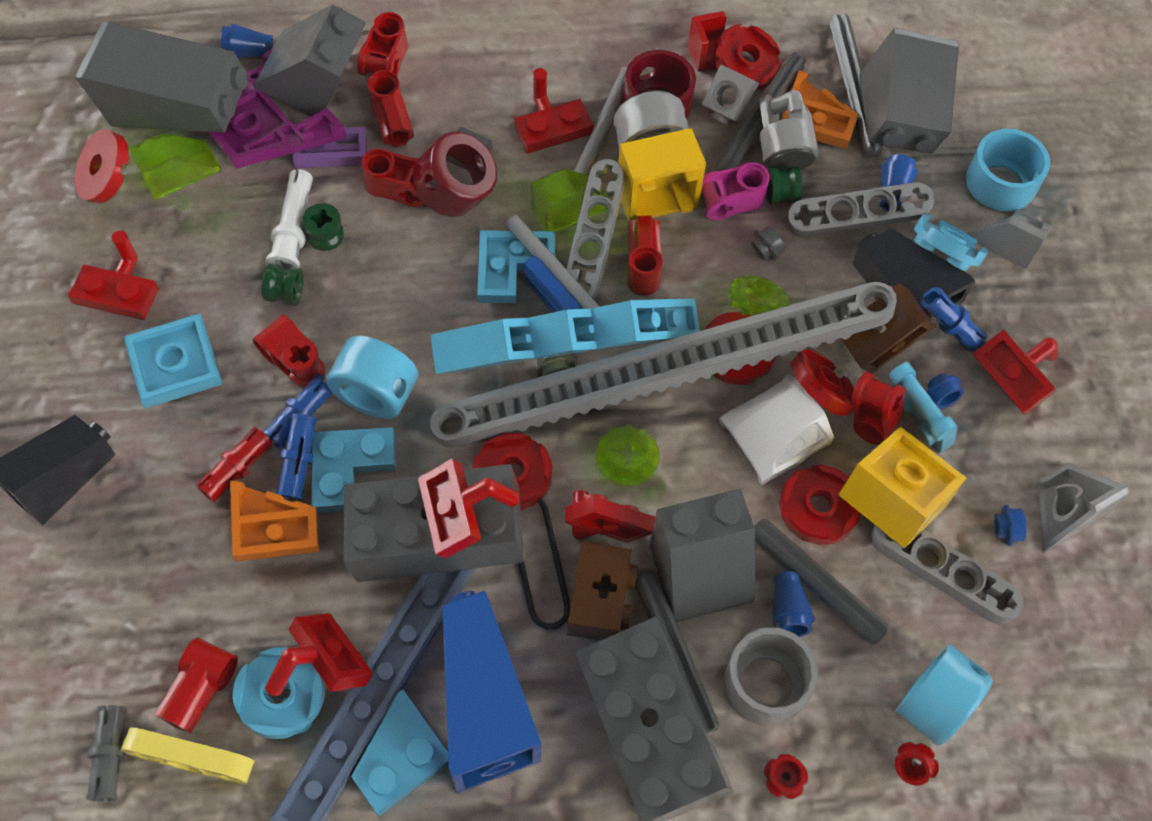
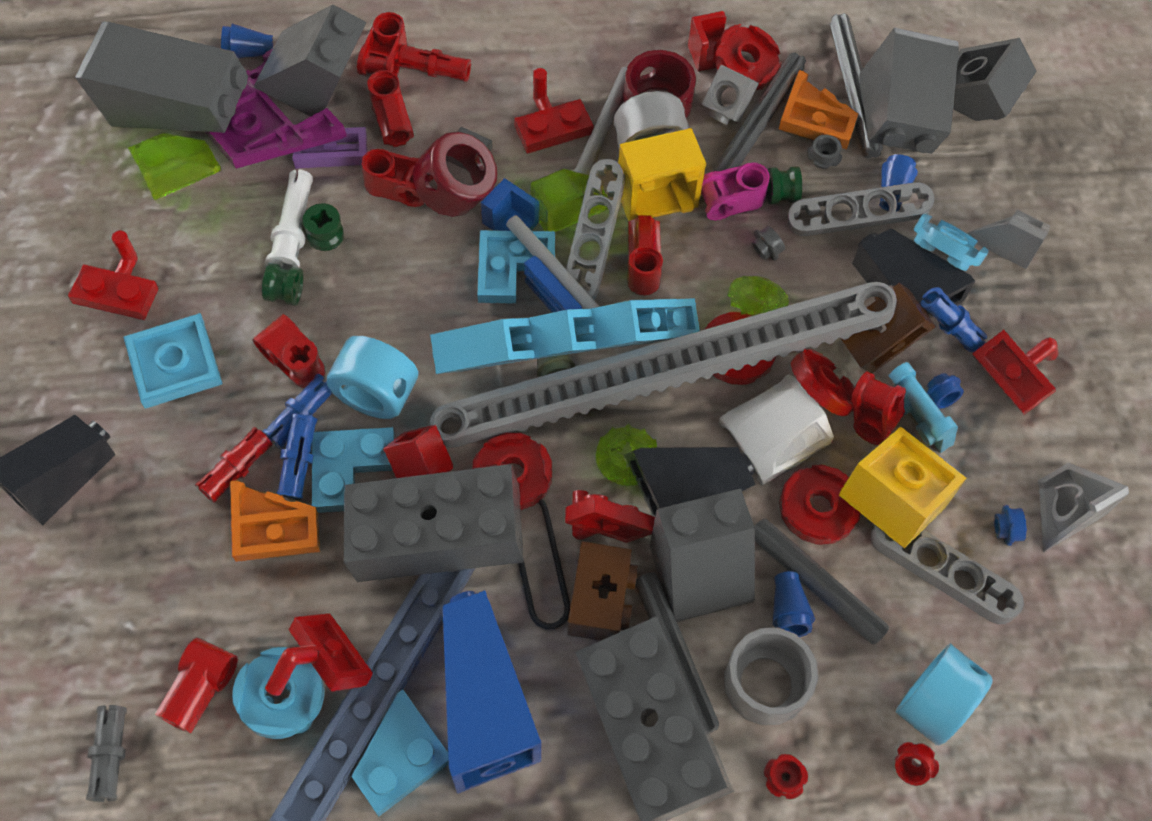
(100, 166): tile -> none
(187, 755): light yellow beam -> none
(418, 453): none -> red panel
(434, 63): none -> red pin
(451, 502): red plate -> none
(509, 201): none -> blue panel
(688, 473): none -> black slope
(788, 140): light grey piece -> none
(825, 145): none -> dark grey plate
(991, 79): none -> dark grey slope
(1013, 151): medium azure piece -> none

